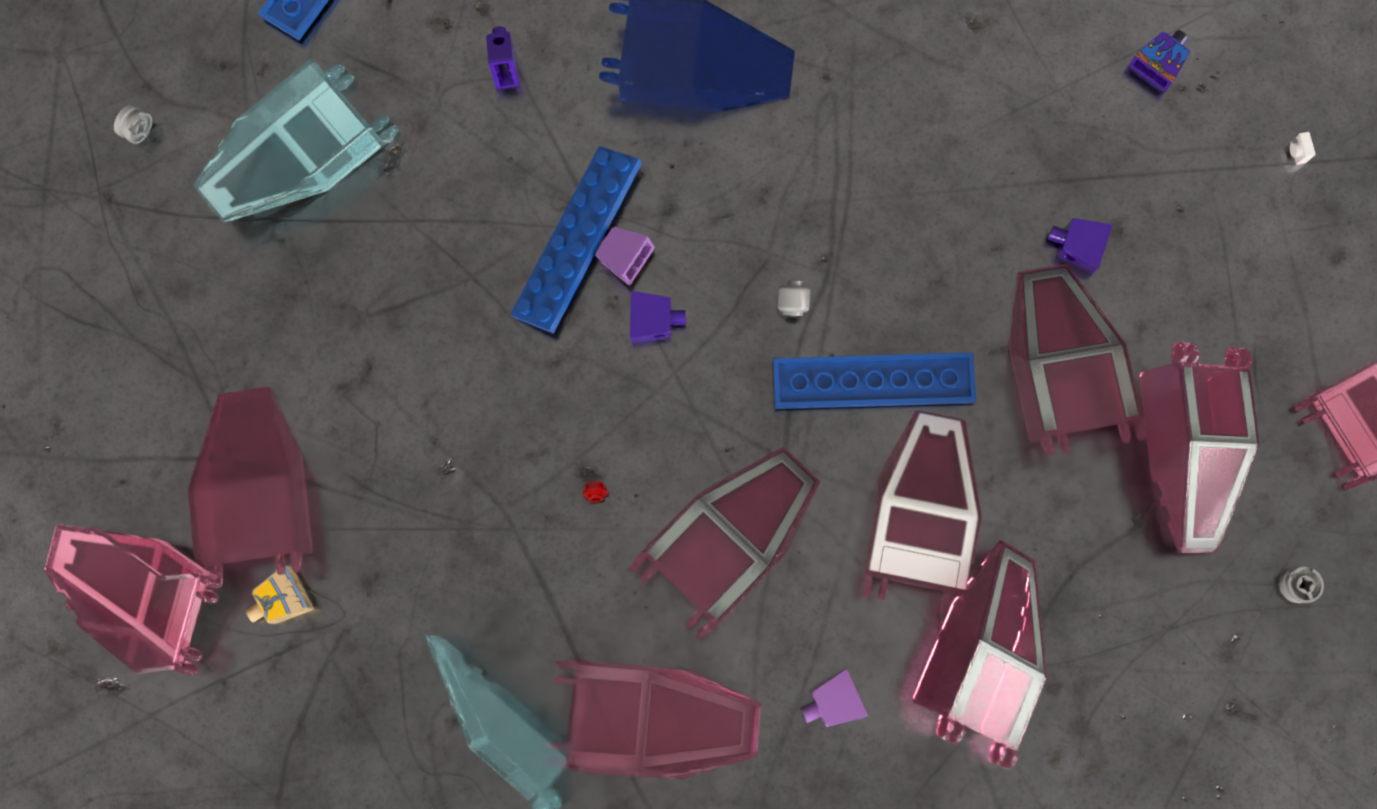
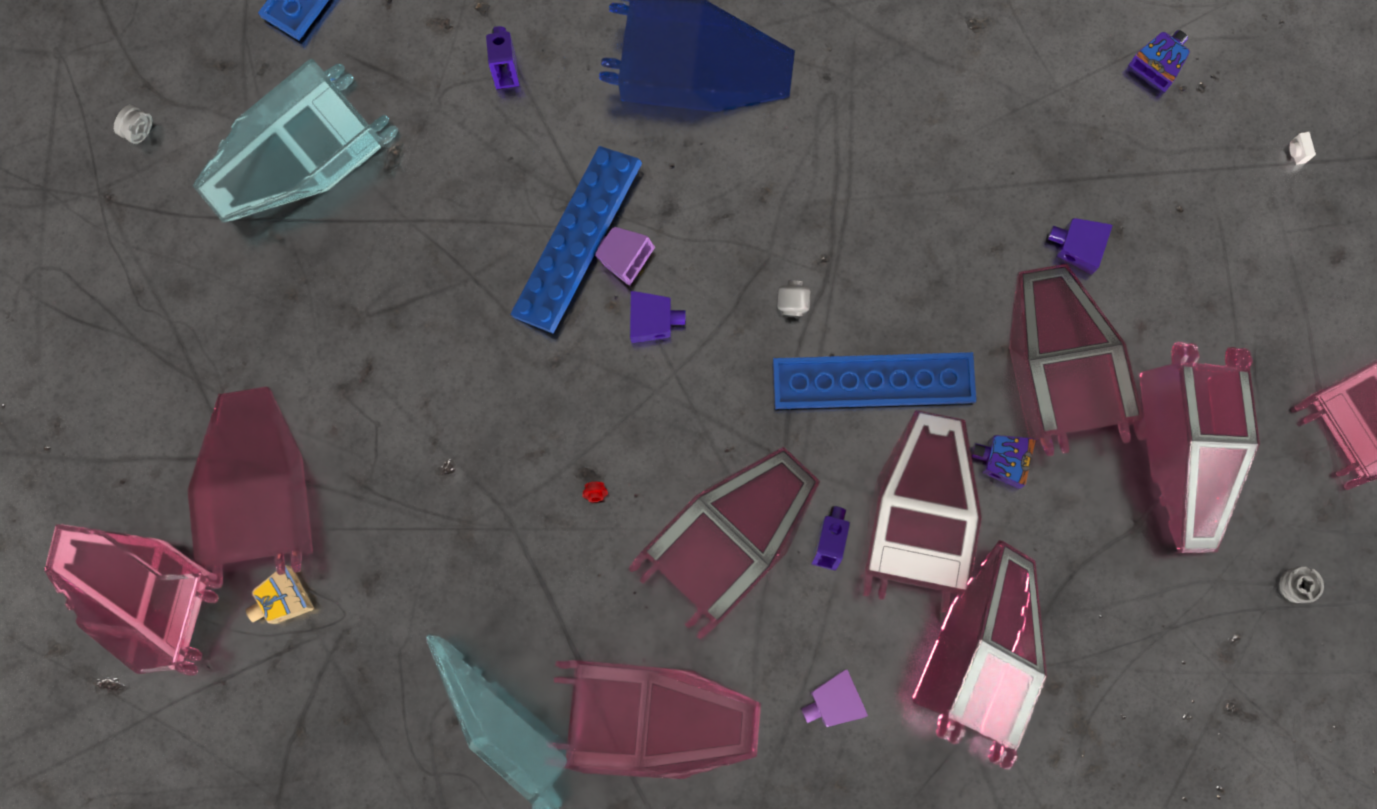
(830, 546): none -> dark purple torso
(1006, 458): none -> torso

